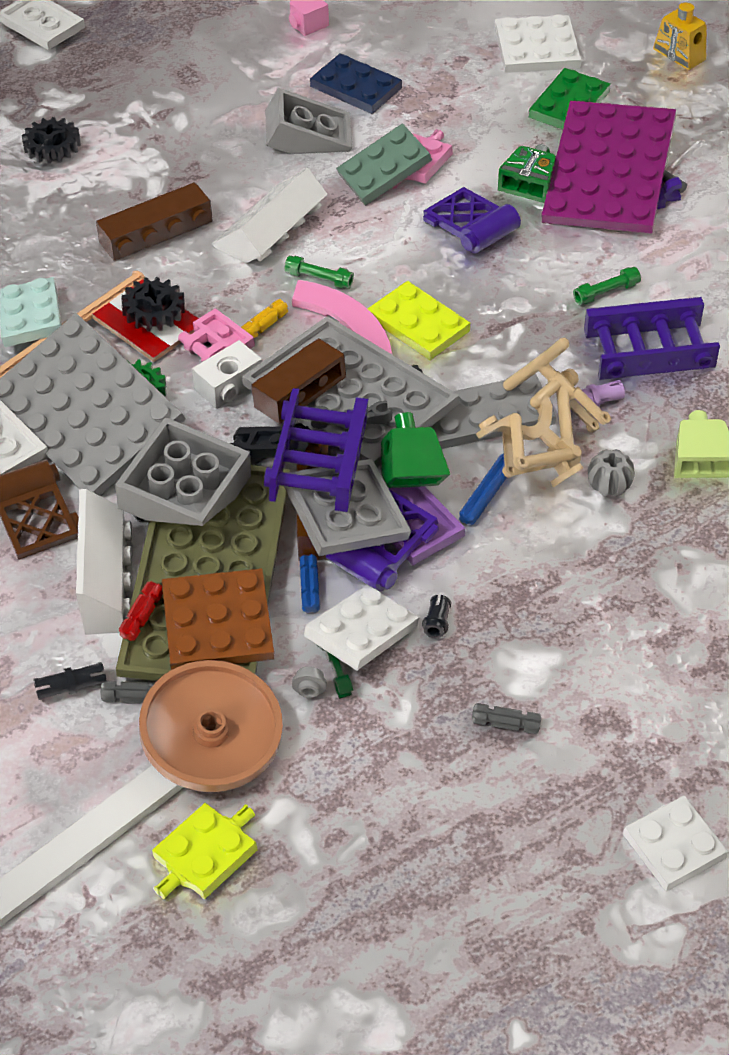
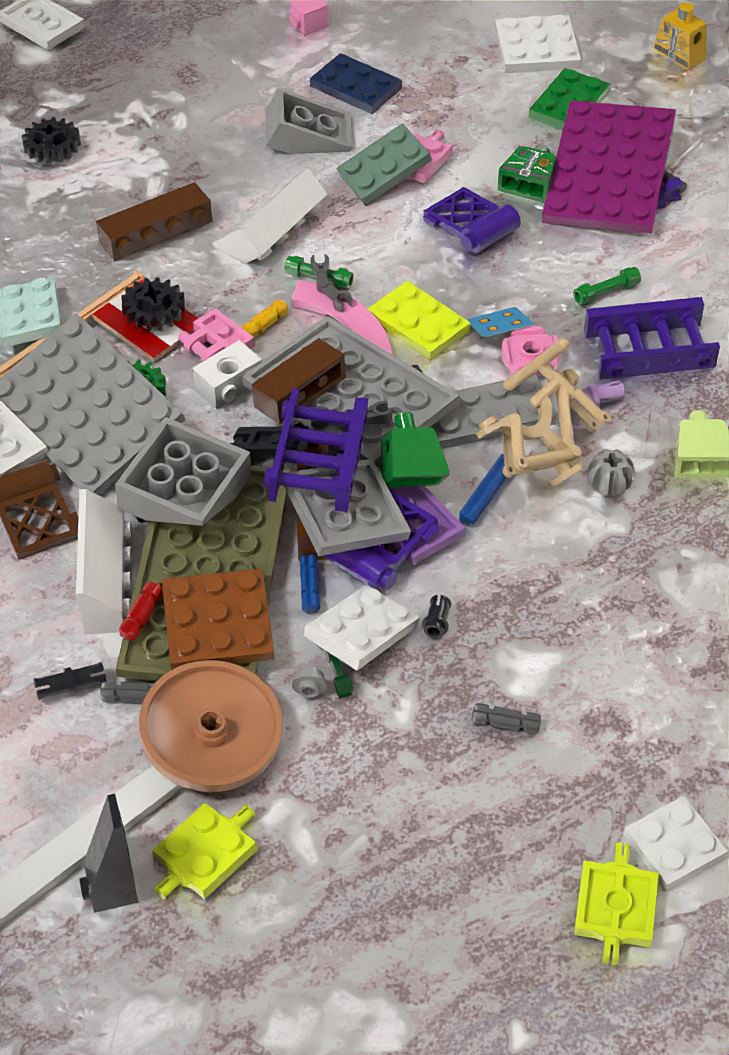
(108, 863): none -> black wedge
(322, 284): none -> dark grey piece
(499, 322): none -> dark azure sticker
(530, 337): none -> bright pink plate
(616, 903): none -> neon yellow plate

